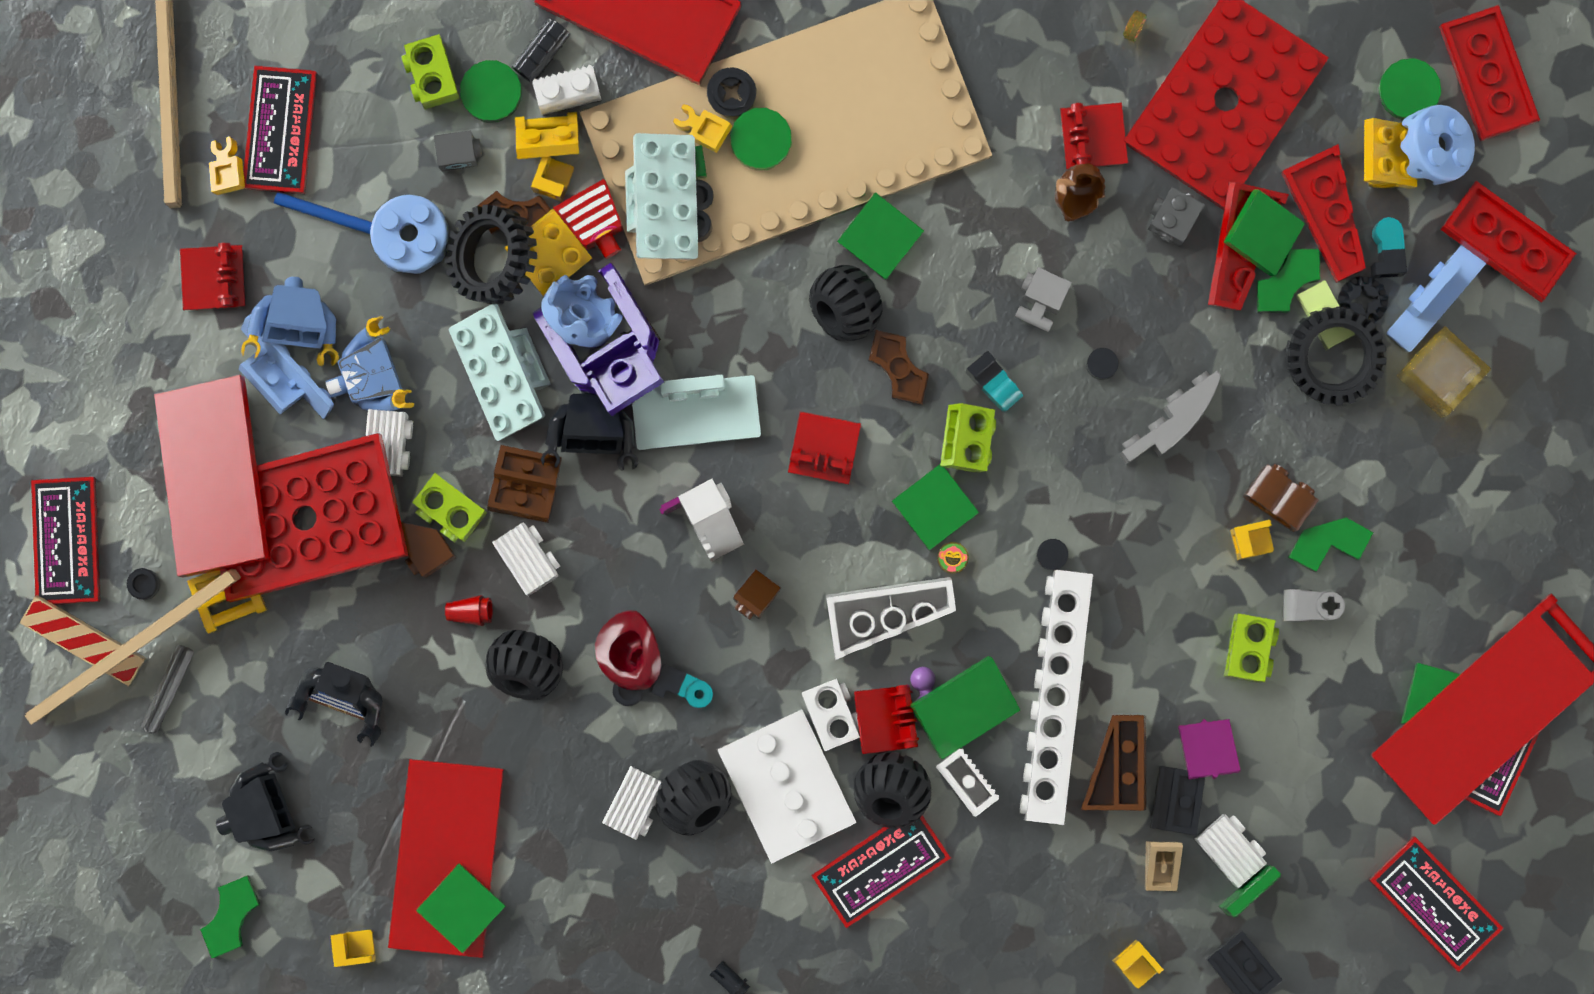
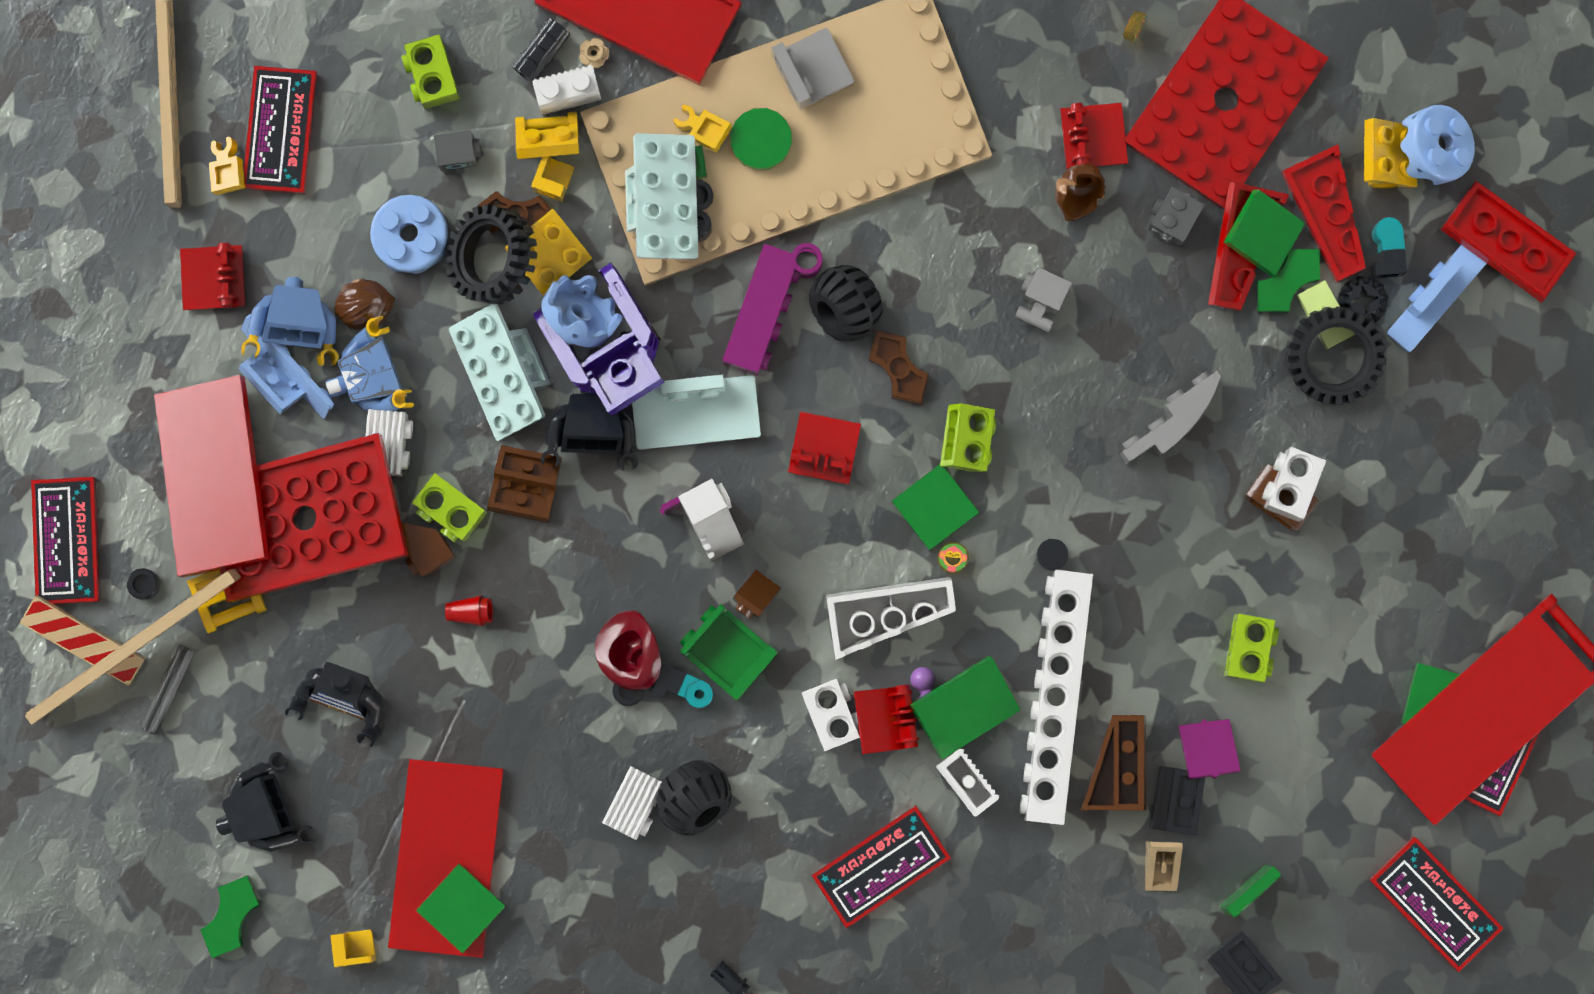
(322, 212): blue bar -> none
(362, 301): none -> reddish brown hair
(490, 91): green tile -> none
(524, 665): black wheel -> none
(526, 558): white brick -> none
(593, 218): red torso -> none
(601, 56): none -> tan plate
(727, 651): none -> green panel
(731, 77): black gear -> none
(762, 306): none -> magenta hinge
(786, 786): white plate -> none
(812, 68): none -> light grey bracket
(880, 236): green tile -> none
(892, 790): black wheel -> none
(994, 382): leg -> none
(1102, 363): black tile -> none
(1137, 964): yellow panel -> none
(1231, 850): white brick -> none
(1252, 539): yellow panel -> none
(1300, 487): none -> white brick
(1307, 605): light grey piece -> none
(1340, 534): green tile -> none
(1409, 87): green tile -> none
(1443, 372): piece -> none
(1489, 73): red tile -> none

